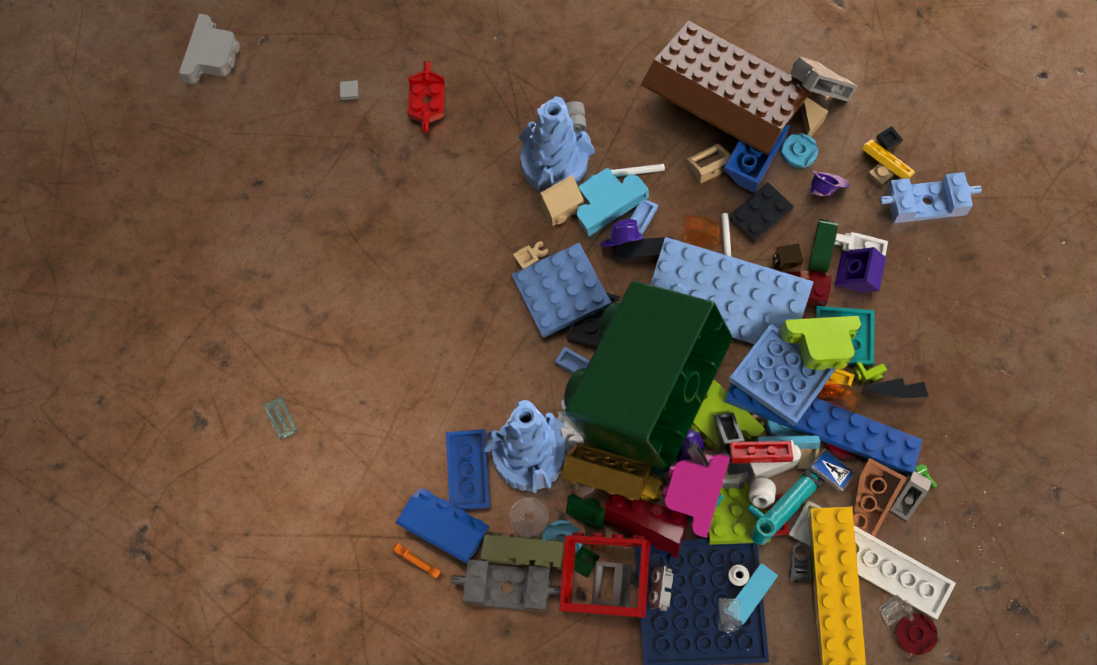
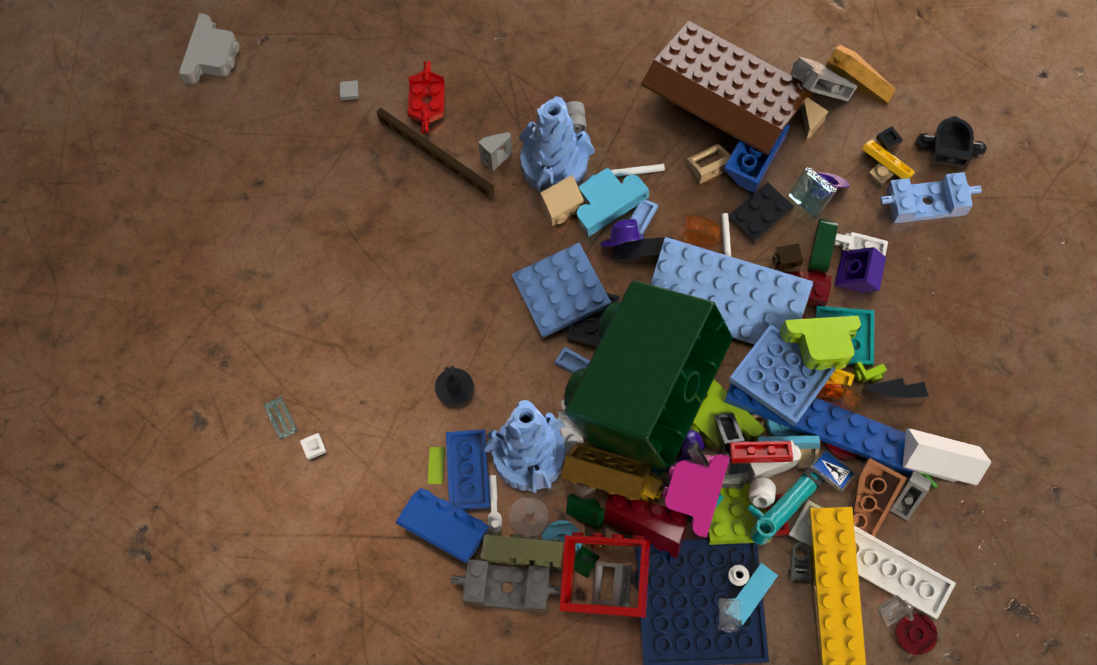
(313, 446): none -> white plate
(406, 554): orange bar -> none
(436, 153): none -> dark brown tile
(436, 465): none -> lime sticker
(454, 387): none -> black piece
(488, 149): none -> light grey tile
(494, 517): none -> white piece
(528, 256): tan plate -> none
(661, 579): light grey hinge -> none
(799, 150): medium azure tile -> none
(812, 192): none -> clear light blue plate
(854, 68): none -> pearl gold wedge
(944, 457): none -> white slope
(952, 143): none -> black piece

